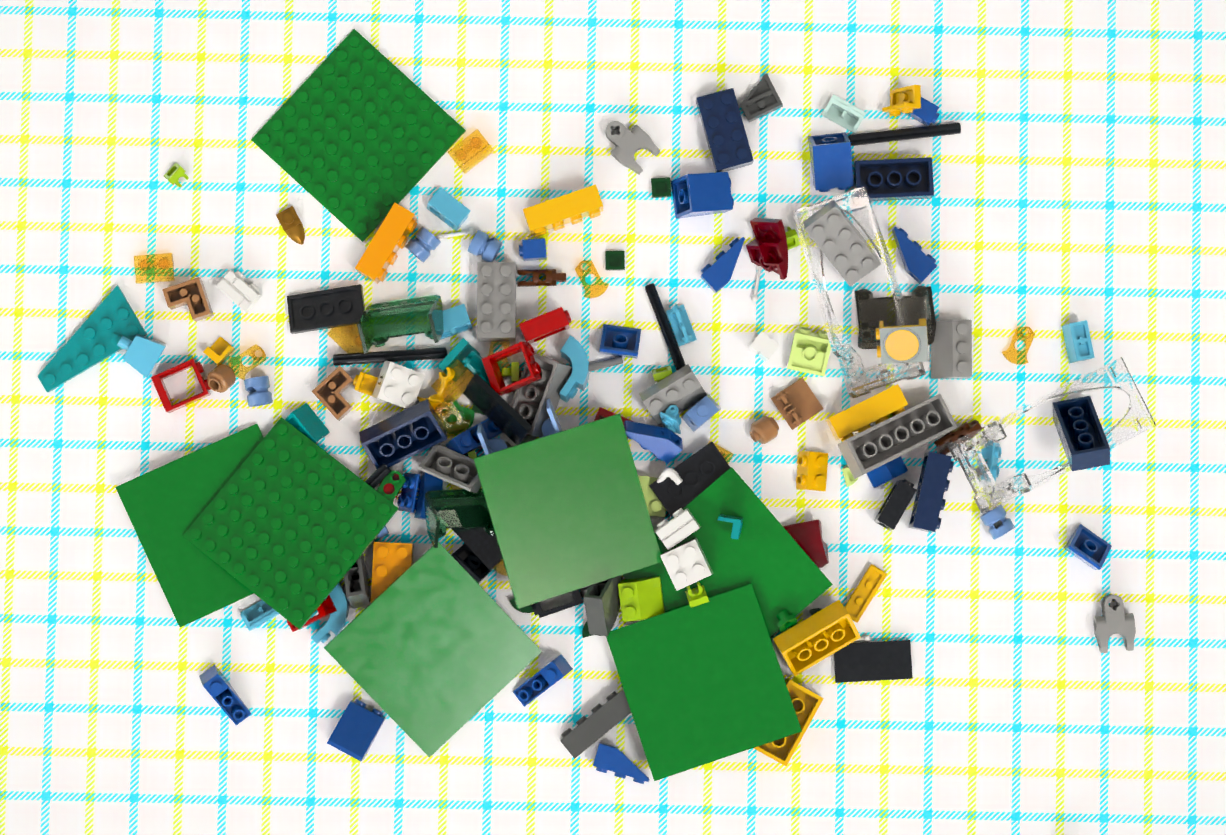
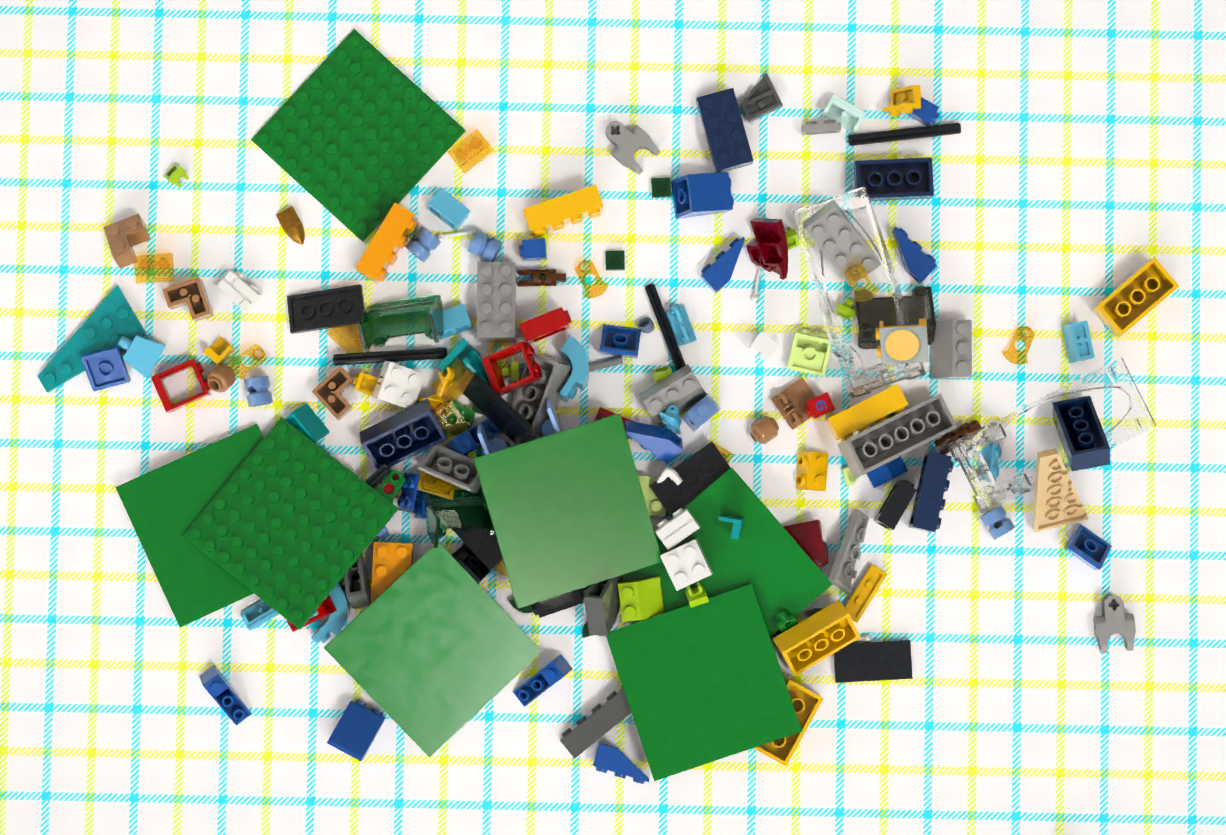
(105, 368): none -> plate
(125, 235): none -> medium nougat brick
(435, 486): none -> yellow sticker
(646, 325): none -> sand blue hinge
(819, 406): none -> red brick
(827, 127): none -> light grey plate
(831, 161): blue slope -> none
(845, 310): none -> lime tile
(849, 552): none -> light grey wing
(865, 293): none -> clear yellow piece
(1054, 494): none -> tan wing
(1136, 297): none -> yellow brick

